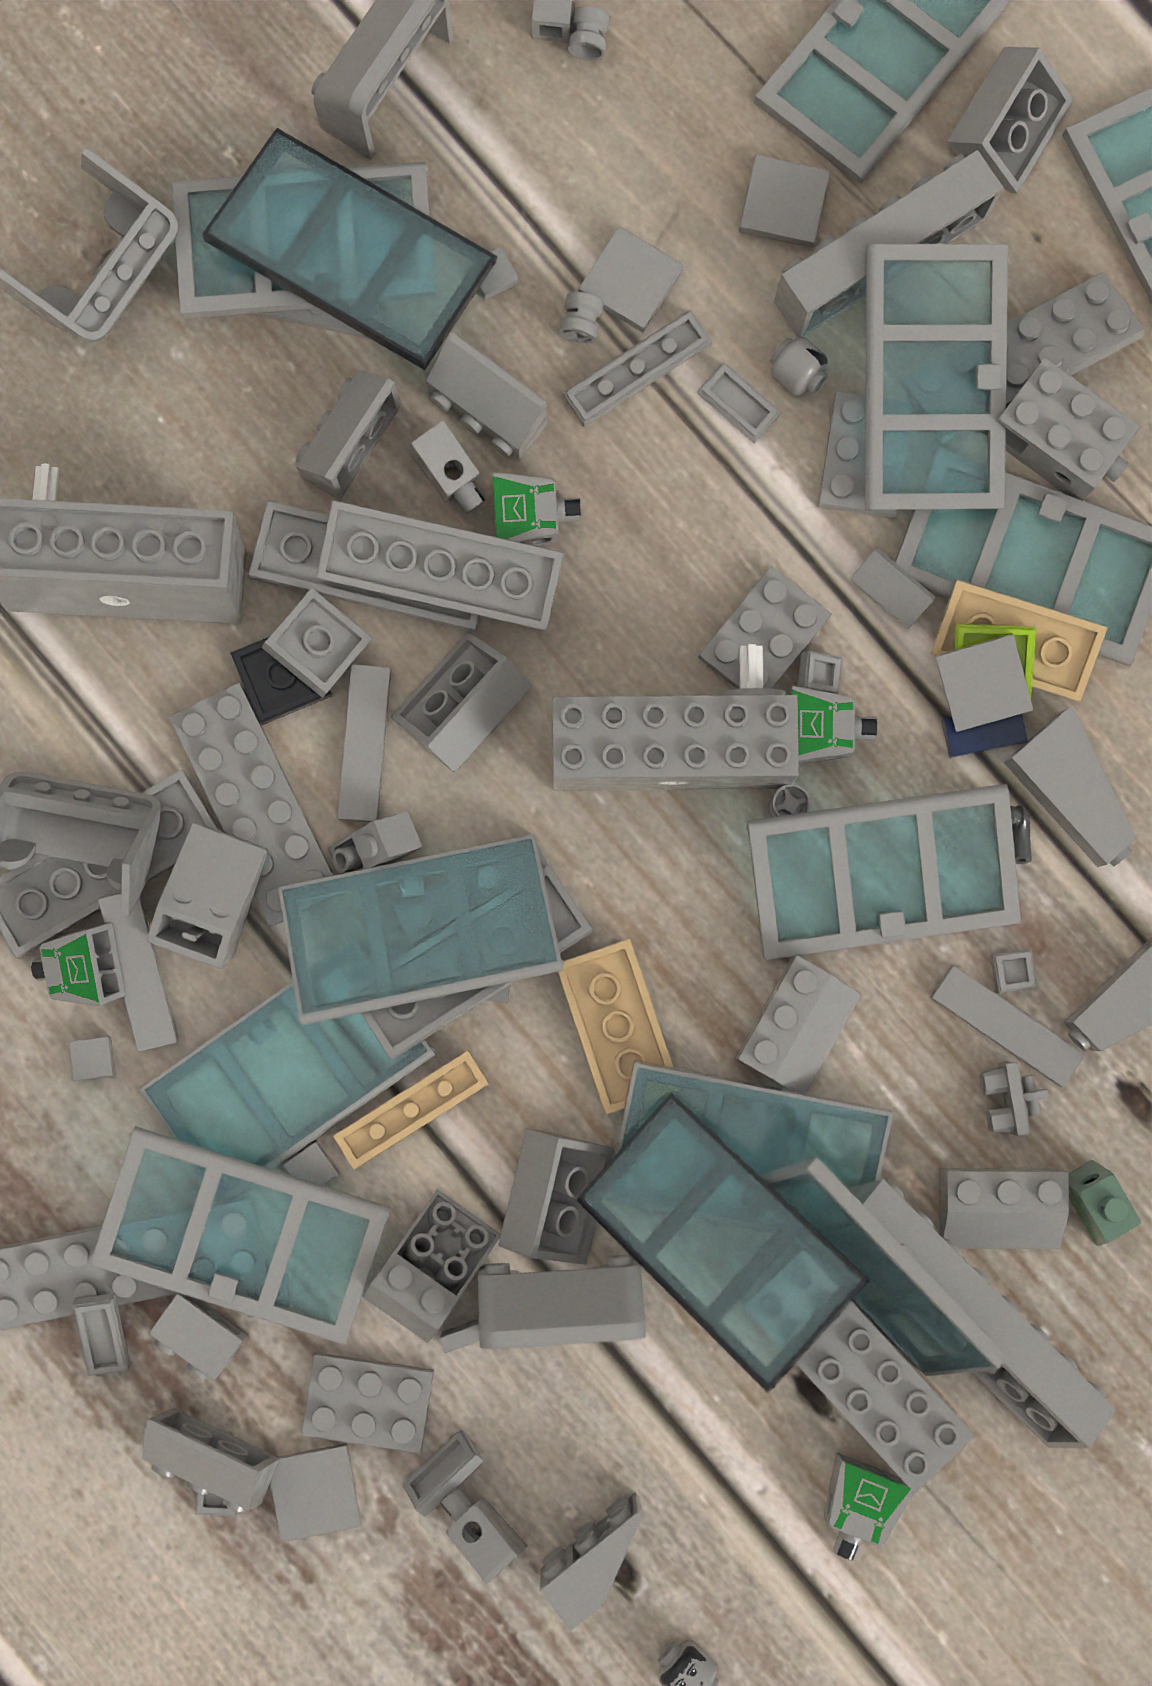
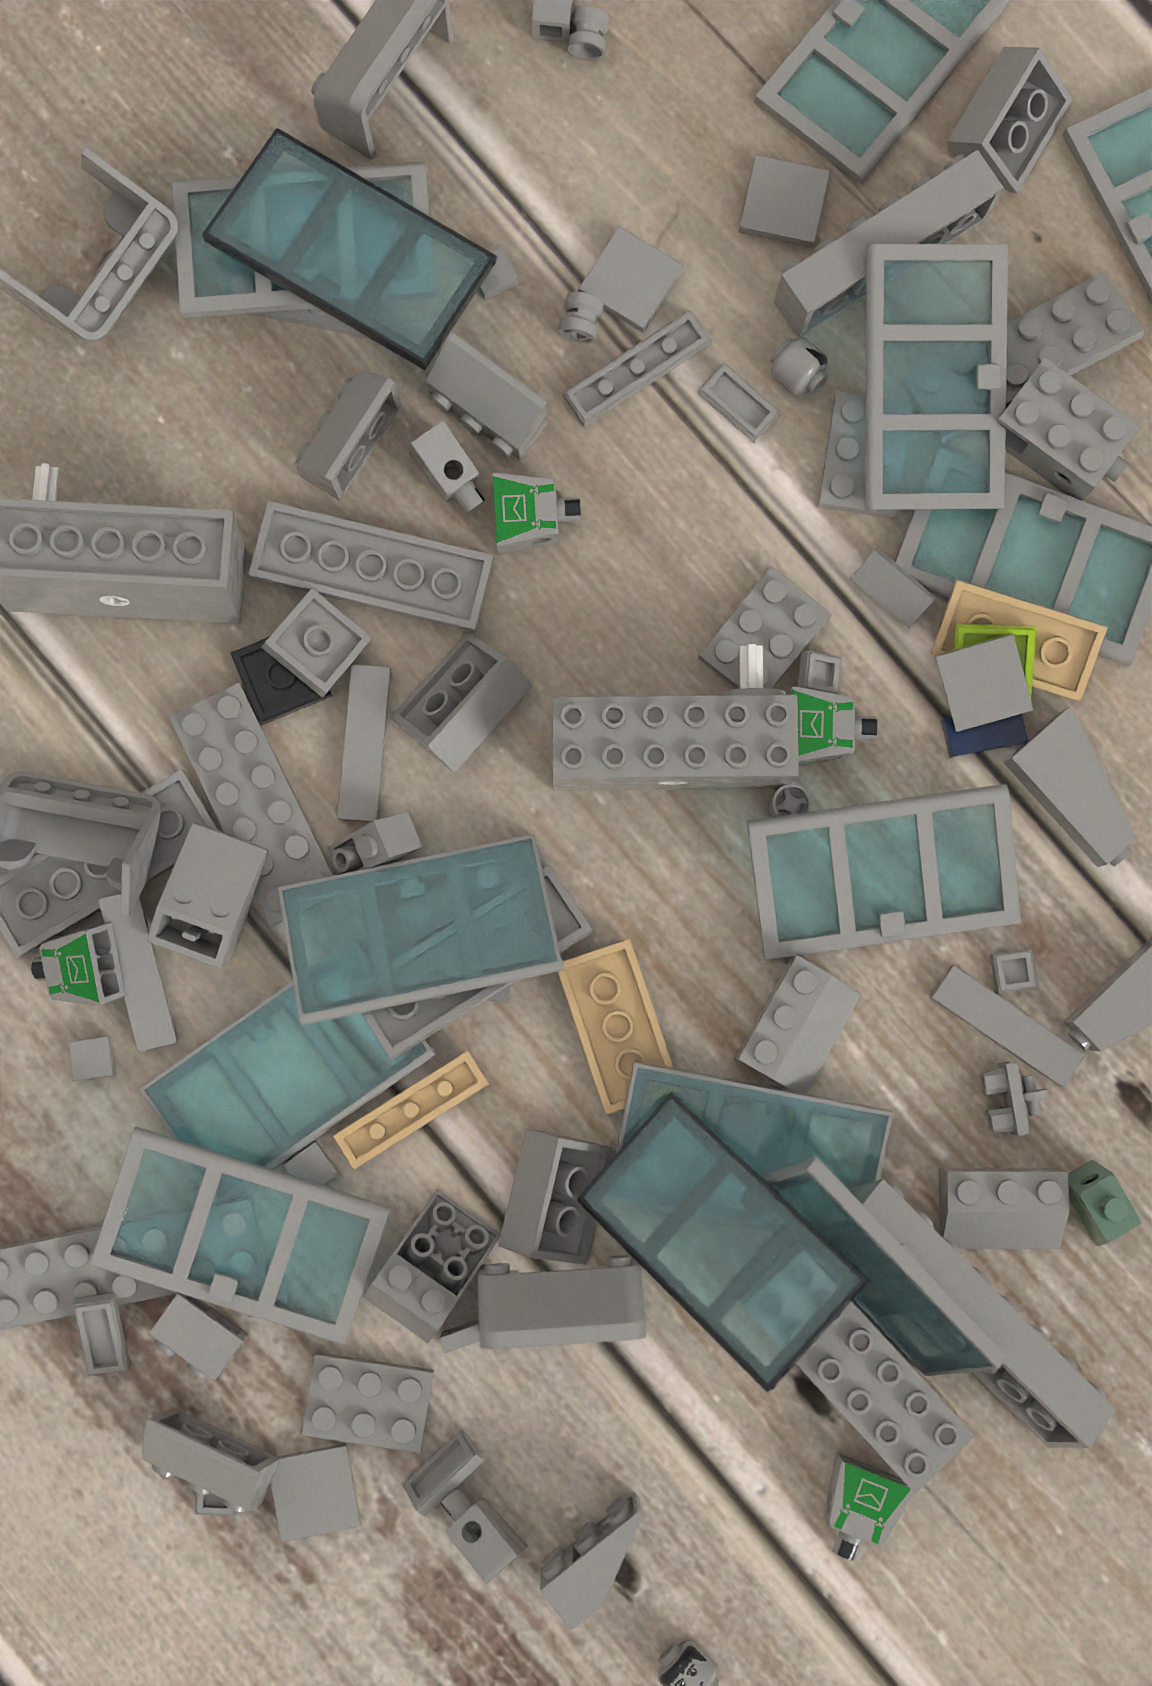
(440, 565): light grey plate -> none
(1021, 834): dark grey arm -> none

